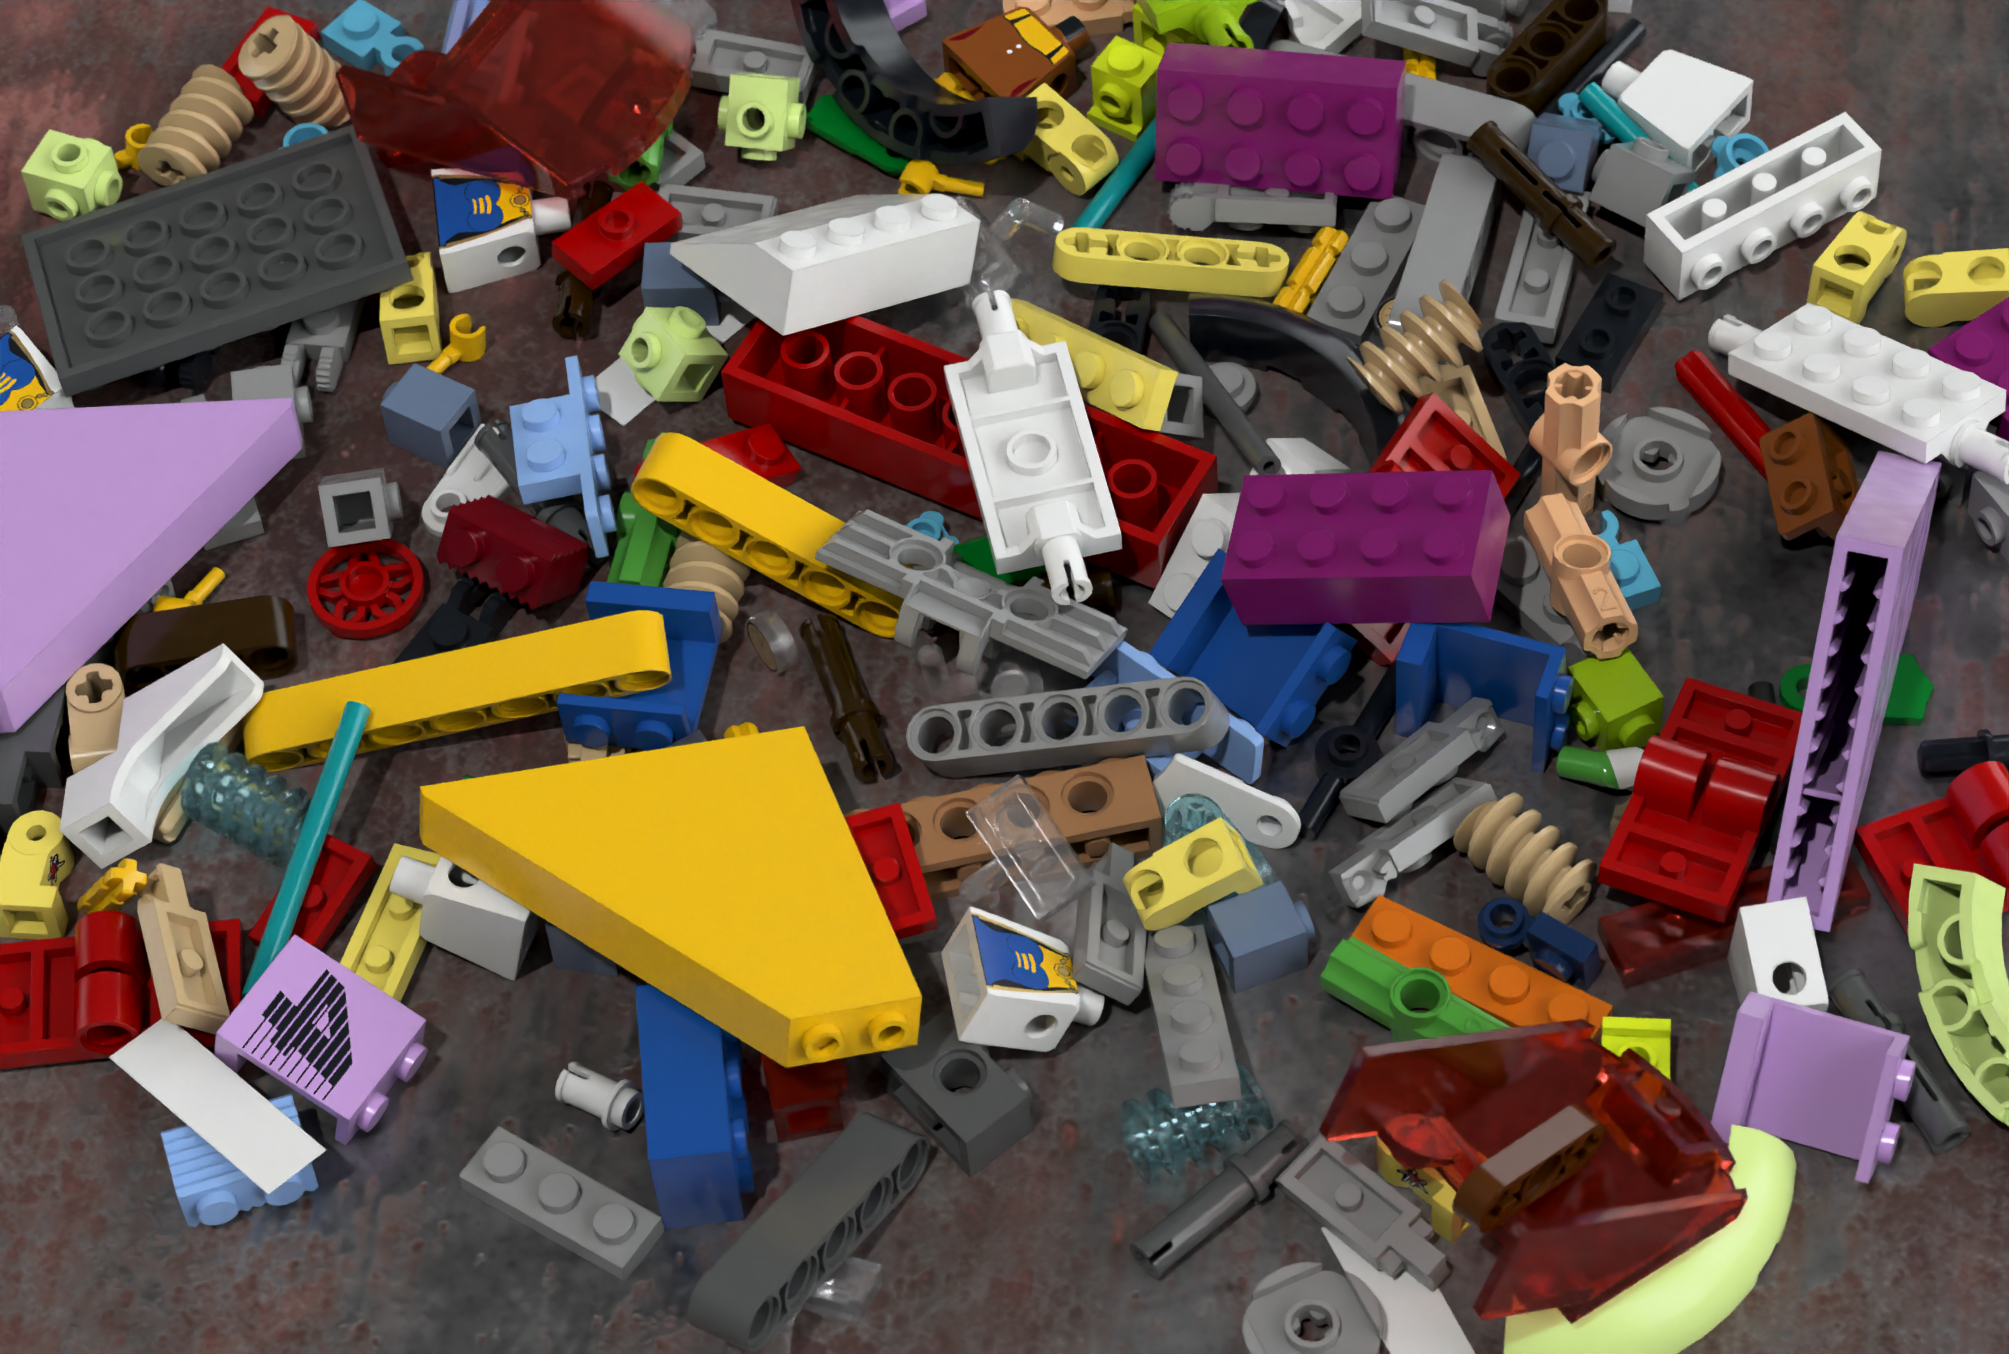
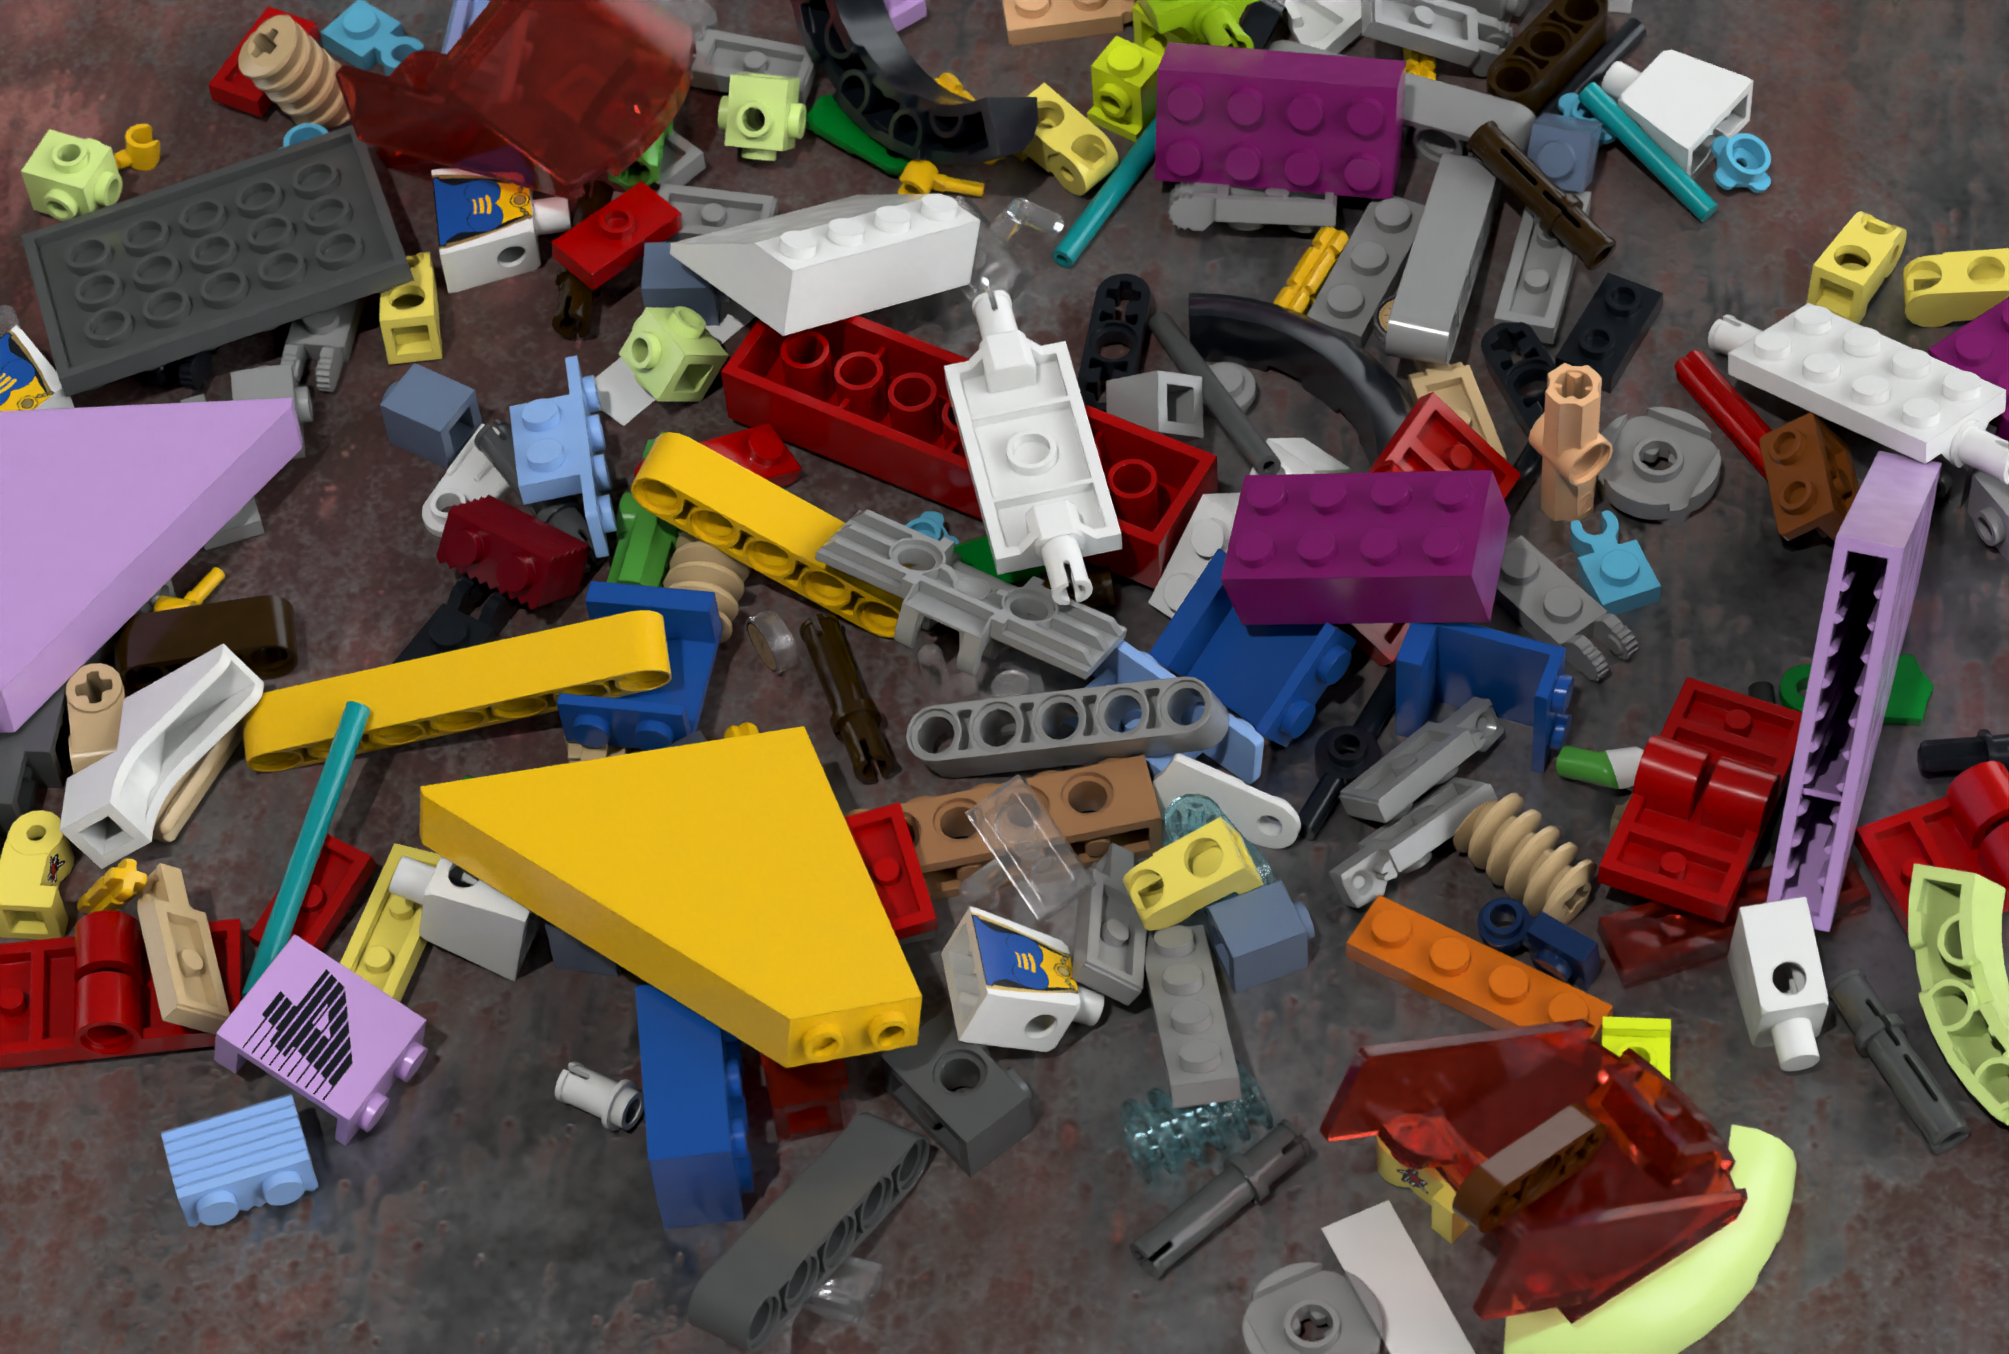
(196, 128): tan piece -> none
(218, 1104): white sticker -> none
(244, 803): clear light blue piece -> none
(359, 506): light grey brick -> none
(366, 588): red wheel -> none
(462, 345): yellow hand -> none
(561, 1203): light grey plate -> none
(1016, 55): dark orange torso -> none
(1105, 371): light yellow plate -> none
(1170, 262): light yellow beam -> none
(1363, 1212): light grey hinge -> none
(1389, 991): bright green piece -> none
(1419, 347): tan piece -> none
(1580, 576): light nougat piece -> none
(1614, 702): lime brick -> none
(1638, 179): light grey brick -> none
(1762, 206): white brick -> none
(1814, 1080): lavender panel -> none

